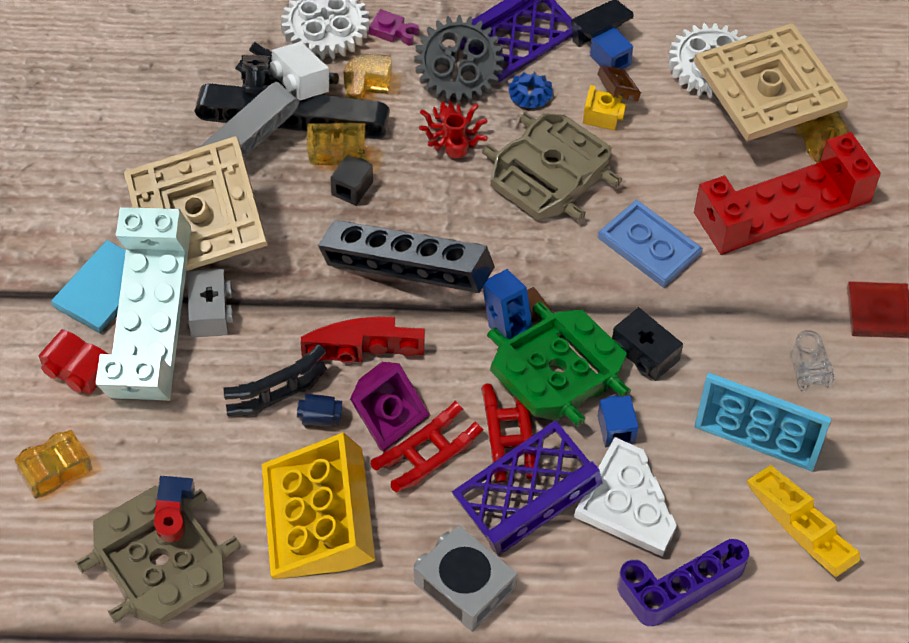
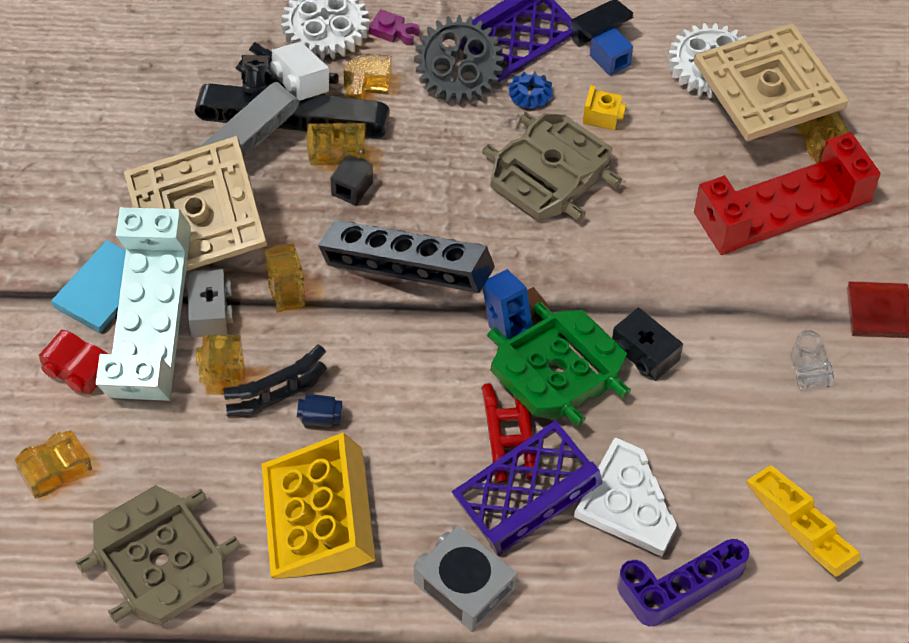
(170, 505): leg -> none
(220, 362): none -> clear yellow brick
(285, 277): none -> clear yellow brick
(350, 338): red slope -> none
(387, 403): magenta slope -> none
(432, 432): red piece -> none
(452, 129): red animal -> none
(617, 419): blue brick -> none
(618, 85): reddish brown tile -> none
(650, 243): medium blue tile -> none
(761, 422): medium azure slope -> none

